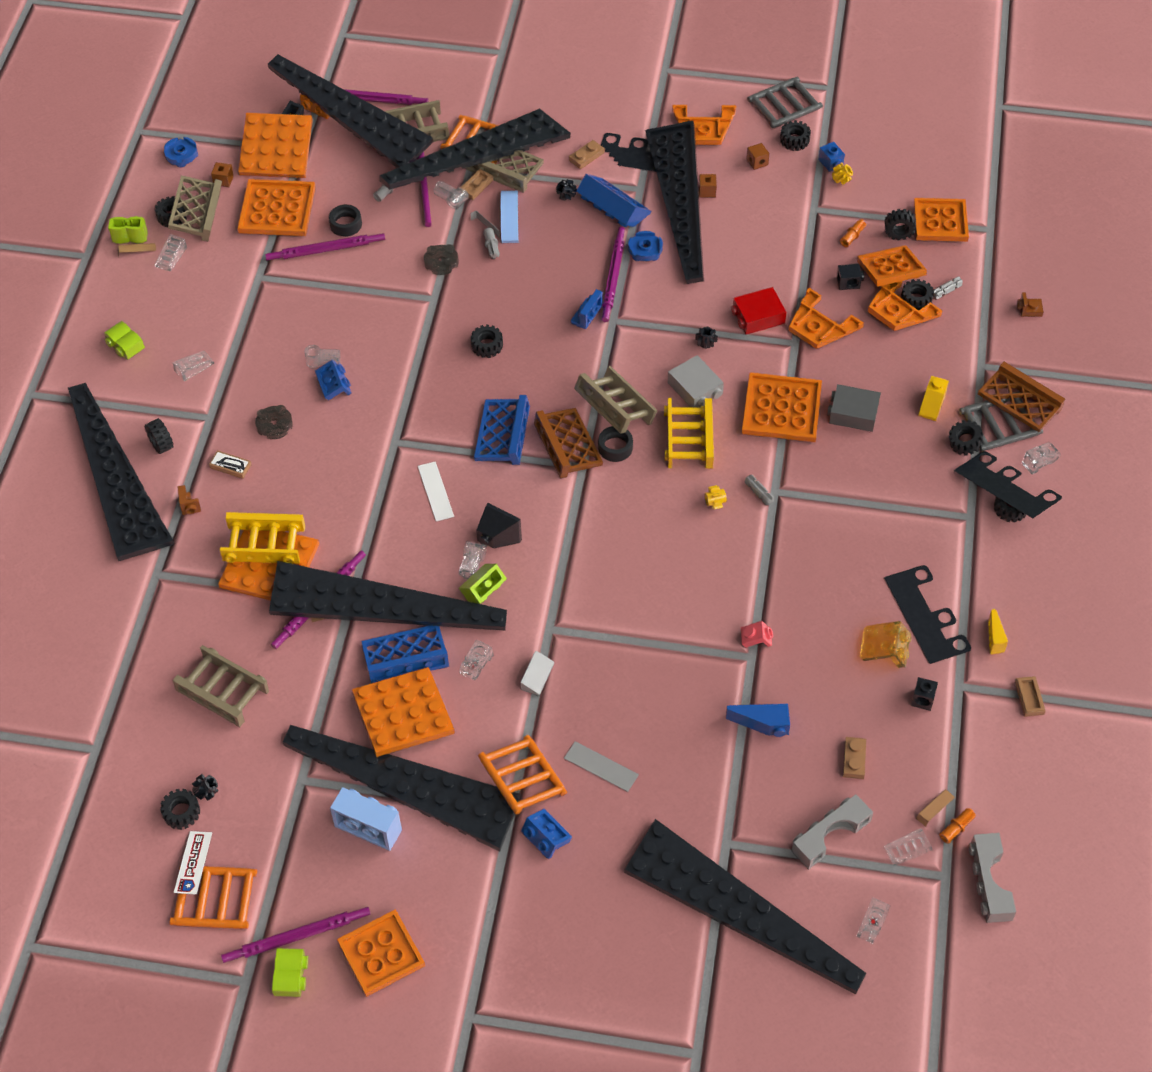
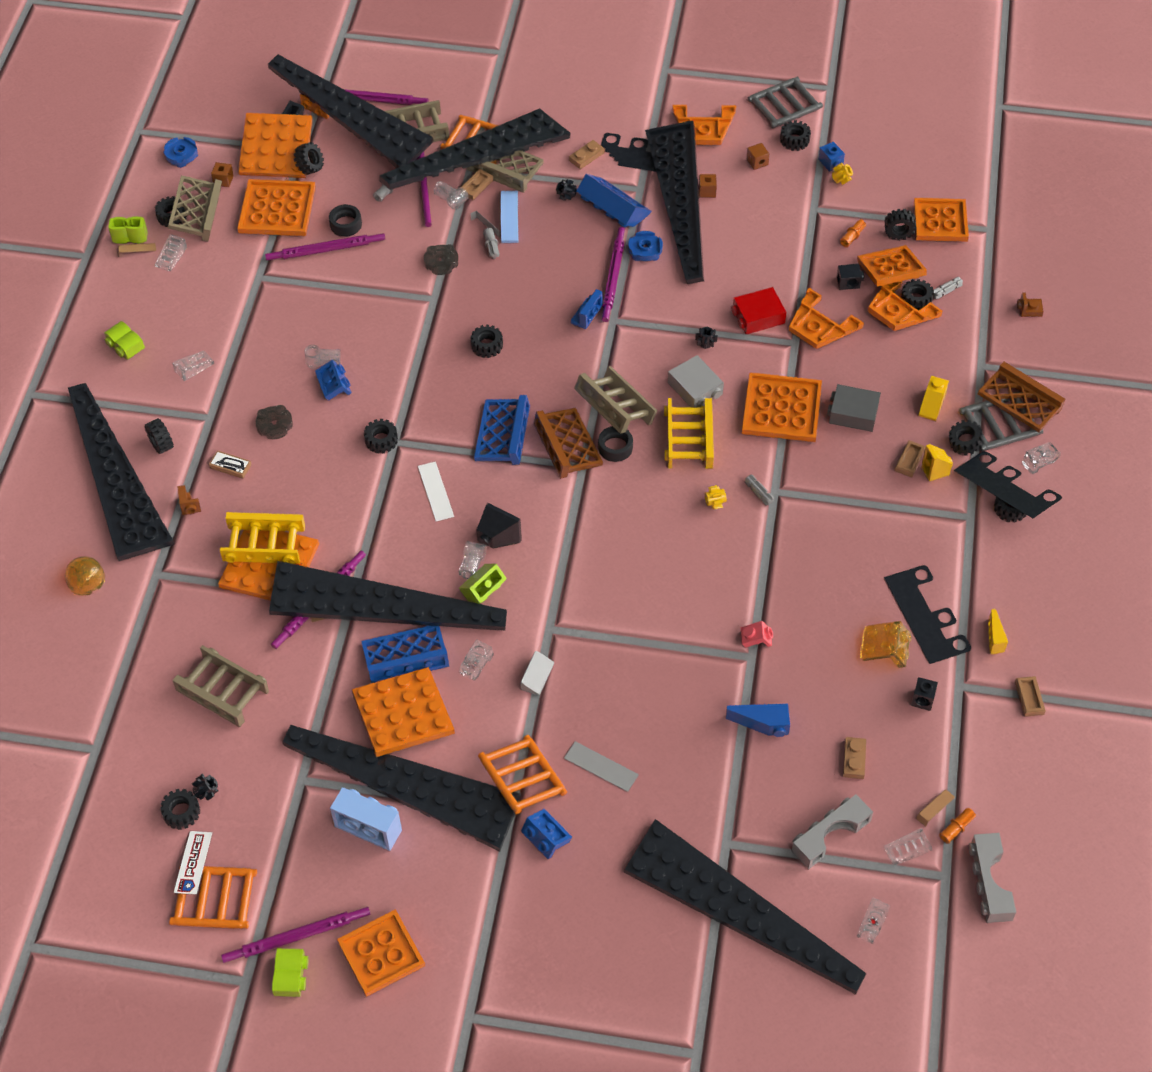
(84, 575): none -> clear yellow cylinder
(311, 164): none -> black tyre
(378, 427): none -> black tyre
(910, 458): none -> medium nougat tile
(936, 463): none -> yellow slope

